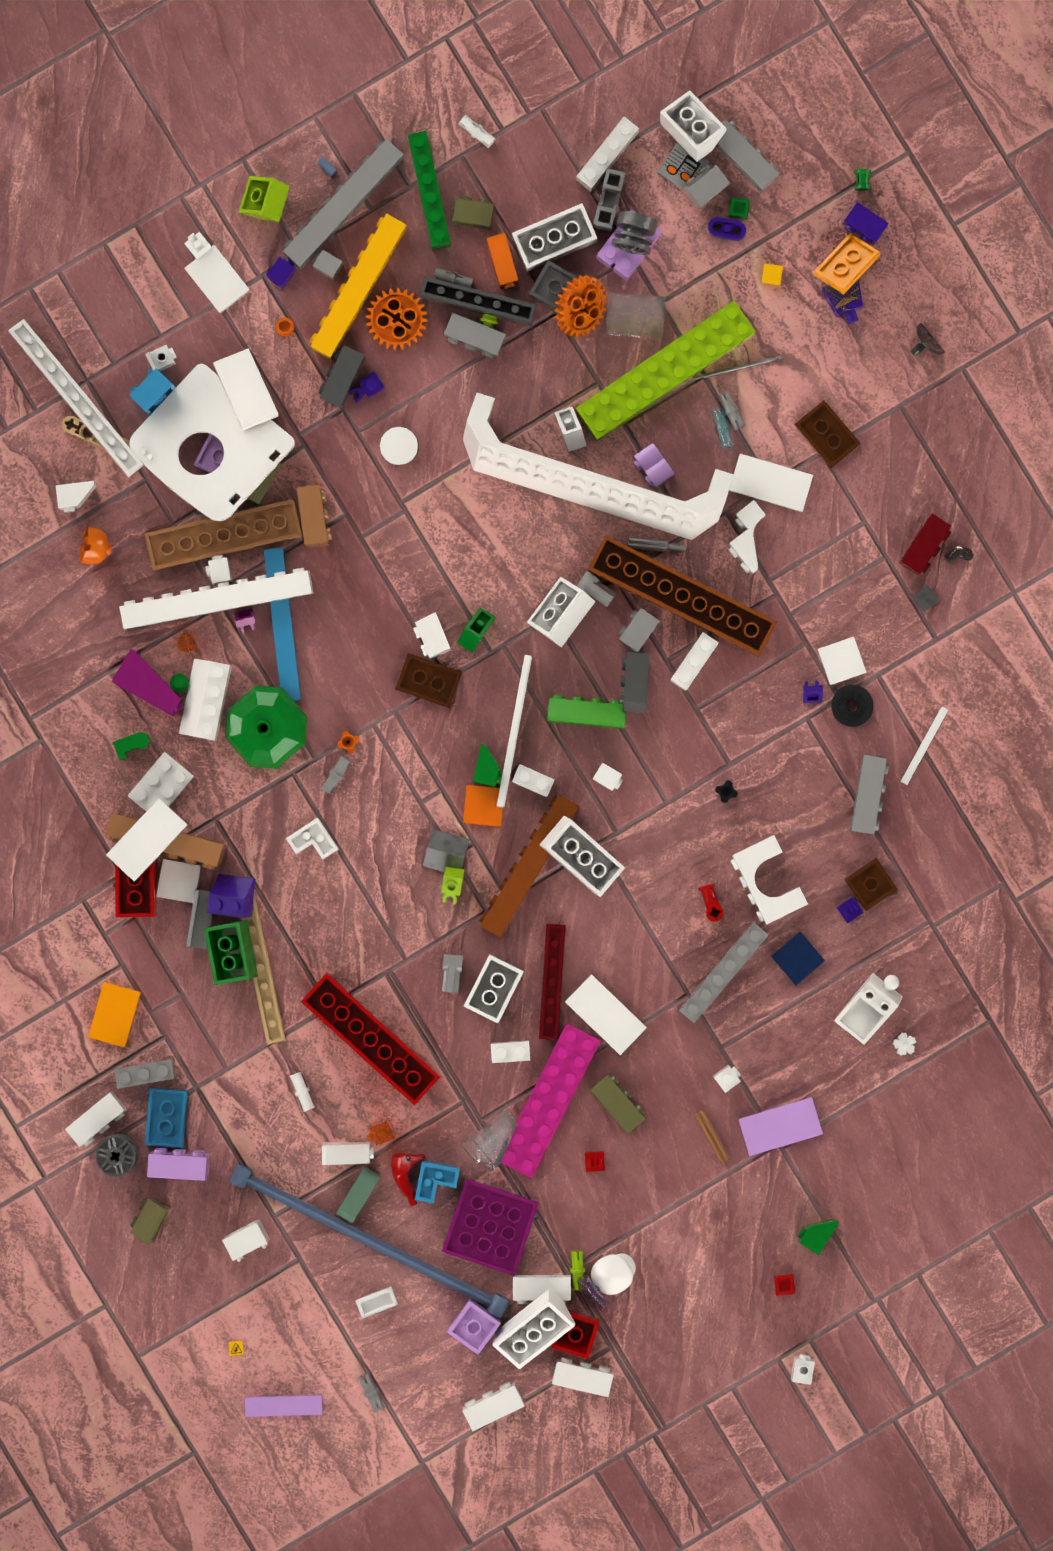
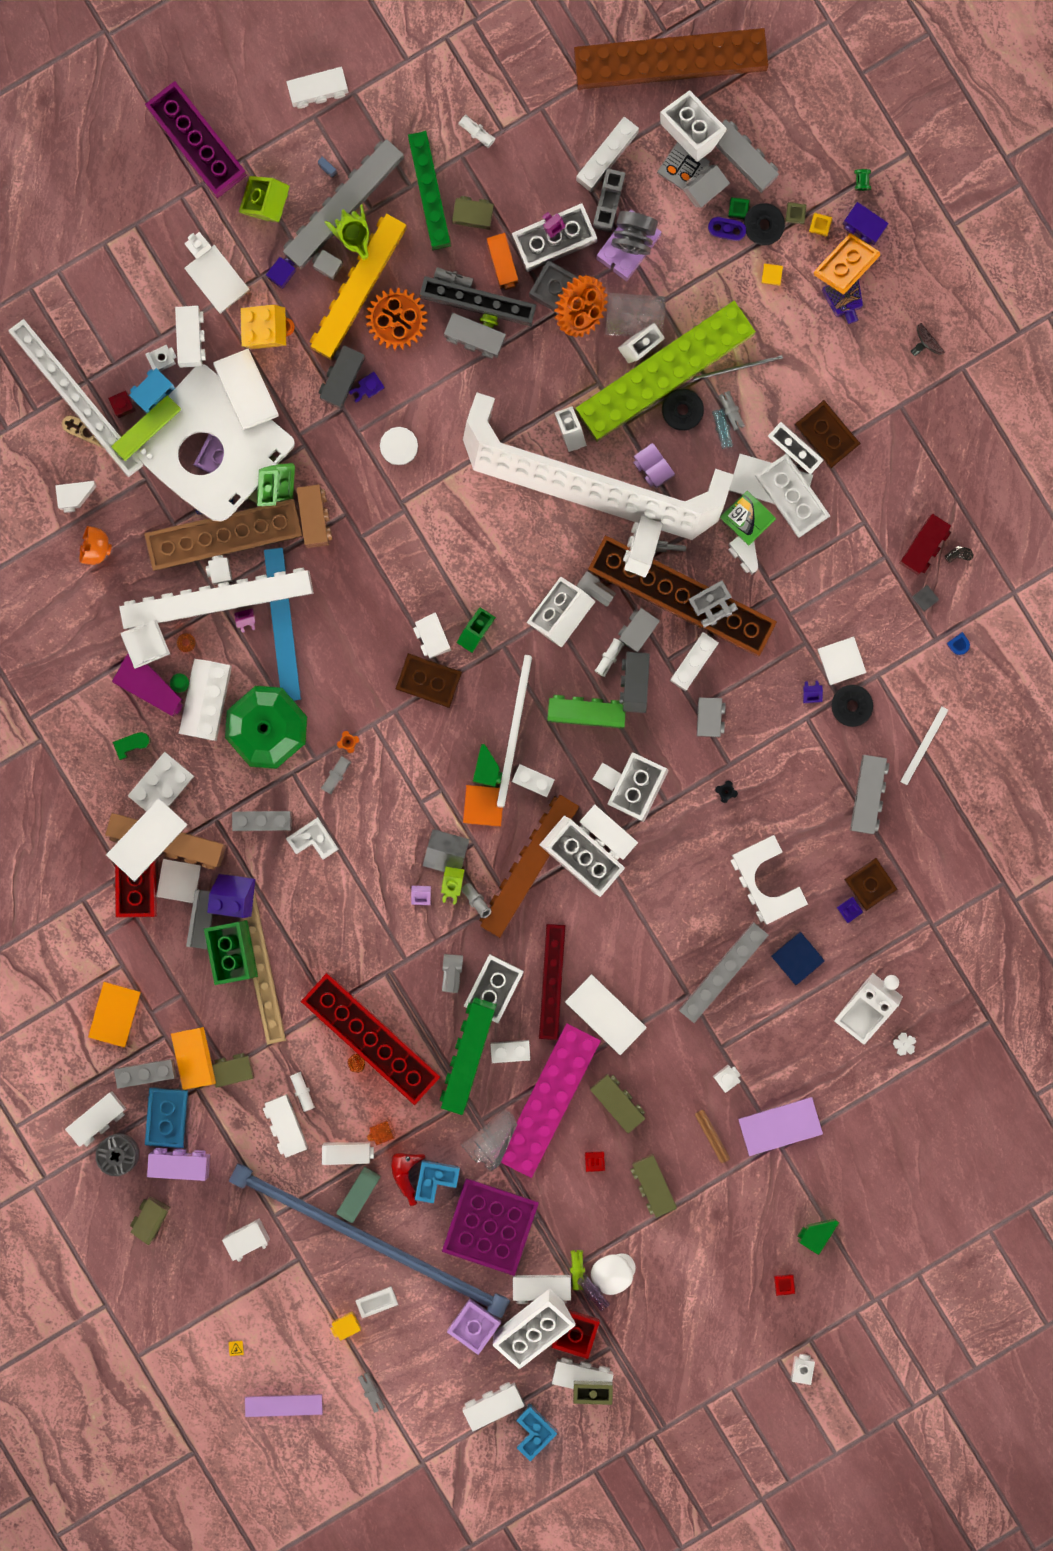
(121, 404): none -> dark red brick
(145, 643): none -> white piece
(146, 428): none -> lime tile
(190, 336): none -> white brick
(193, 1058): none -> light orange tile
(196, 139): none -> magenta brick
(232, 1070): none -> olive brick
(262, 821): none -> light grey brick
(263, 326): none -> yellow brick
(275, 484): none -> bright green slope
(285, 1126): none -> white brick
(317, 87): none -> white brick
(345, 1326): none -> yellow brick
(352, 231): none -> lime piece
(356, 1063): none -> clear orange plate
(421, 895): none -> lavender plate
(468, 1056): none -> green brick
(476, 900): none -> light grey pin
(539, 1431): none -> dark azure panel
(553, 224): none -> magenta tile
(593, 1392): none -> olive brick
(607, 833): none -> white slope
(609, 657): none -> white pin
(638, 787): none -> white slope
(641, 343): none -> white slope
(642, 546): none -> white brick
(653, 1186): none -> olive brick
(671, 58): none -> dark orange brick
(677, 398): none -> black wheel
(709, 599): none -> light grey plate
(709, 717): none -> light grey brick
(711, 901): red connector -> none
(747, 518): none -> bright green slope
(775, 220): none -> black wheel
(792, 495): none -> white tile
(795, 213): none -> olive tile
(795, 448): none -> white brick
(820, 224): none -> yellow tile
(959, 645): none -> blue tile

